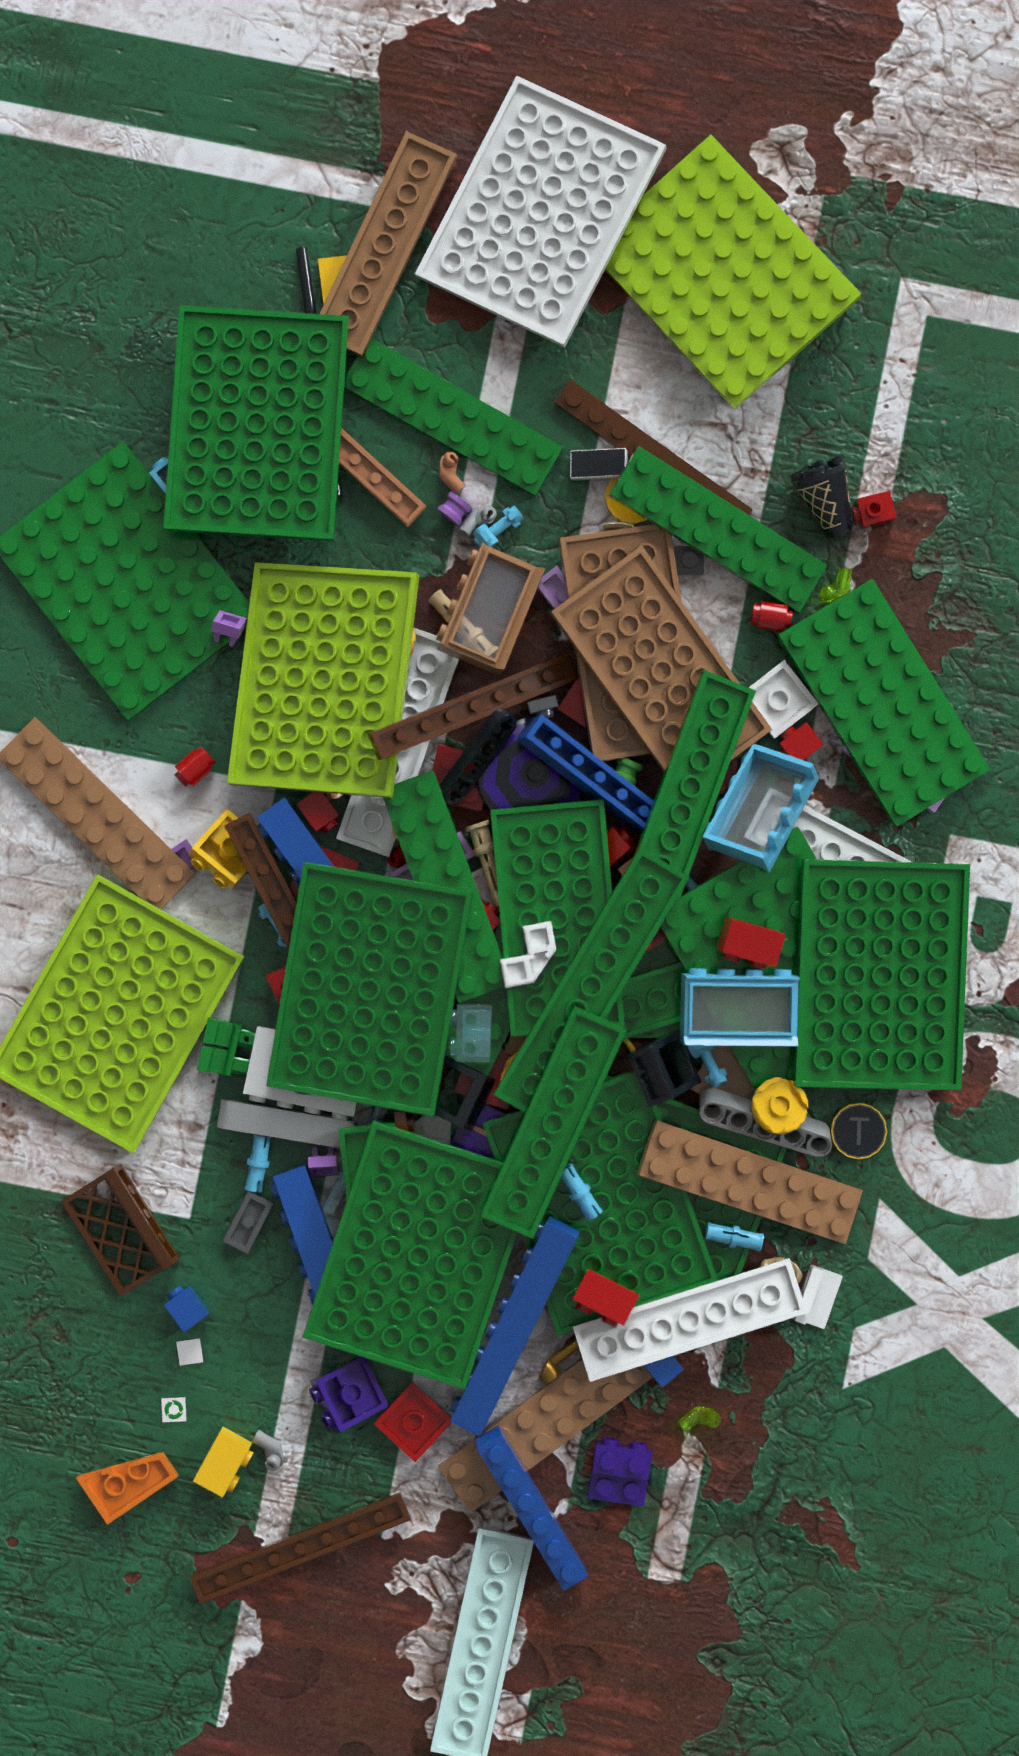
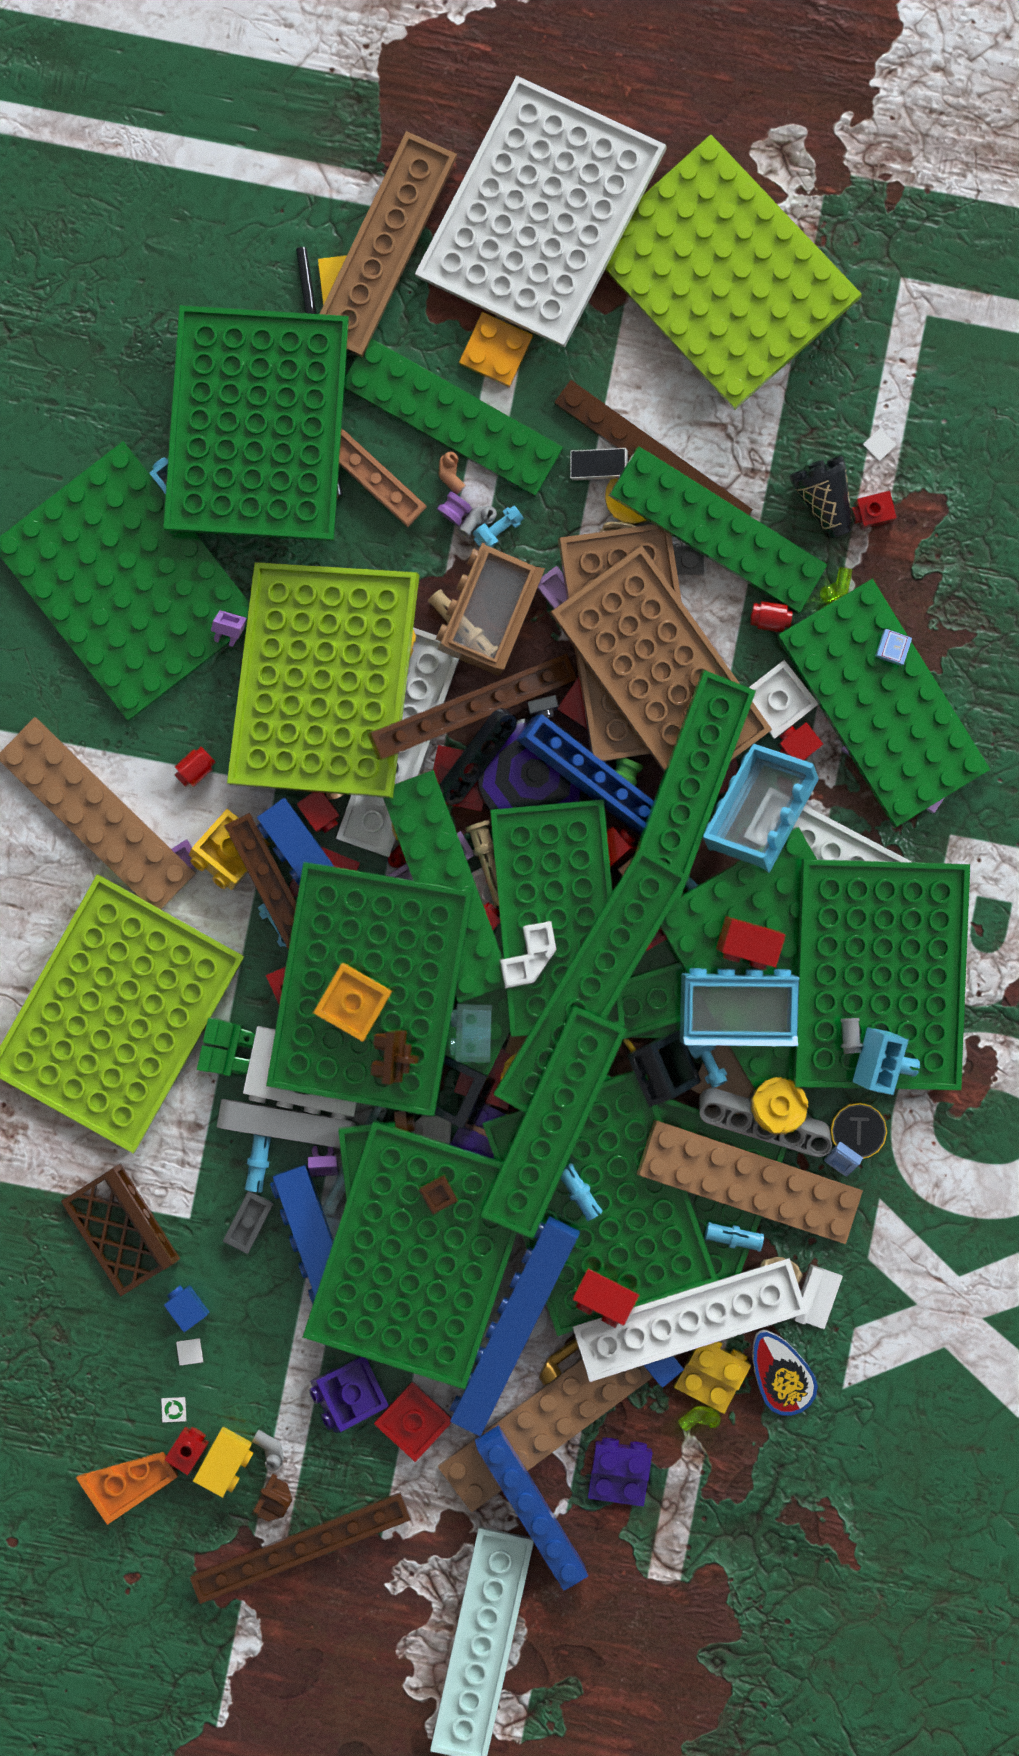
(187, 1449): none -> red brick
(273, 1500): none -> reddish brown piece
(352, 1002): none -> light orange plate
(396, 1056): none -> reddish brown hips
(438, 1194): none -> reddish brown tile
(495, 349): none -> light orange plate
(713, 1375): none -> yellow plate
(782, 1375): none -> shield
(843, 1159): none -> light blue tile
(851, 1035): none -> light grey pin
(879, 444): none -> white sticker
(882, 1061): none -> medium azure brick
(893, 647): none -> light blue tile

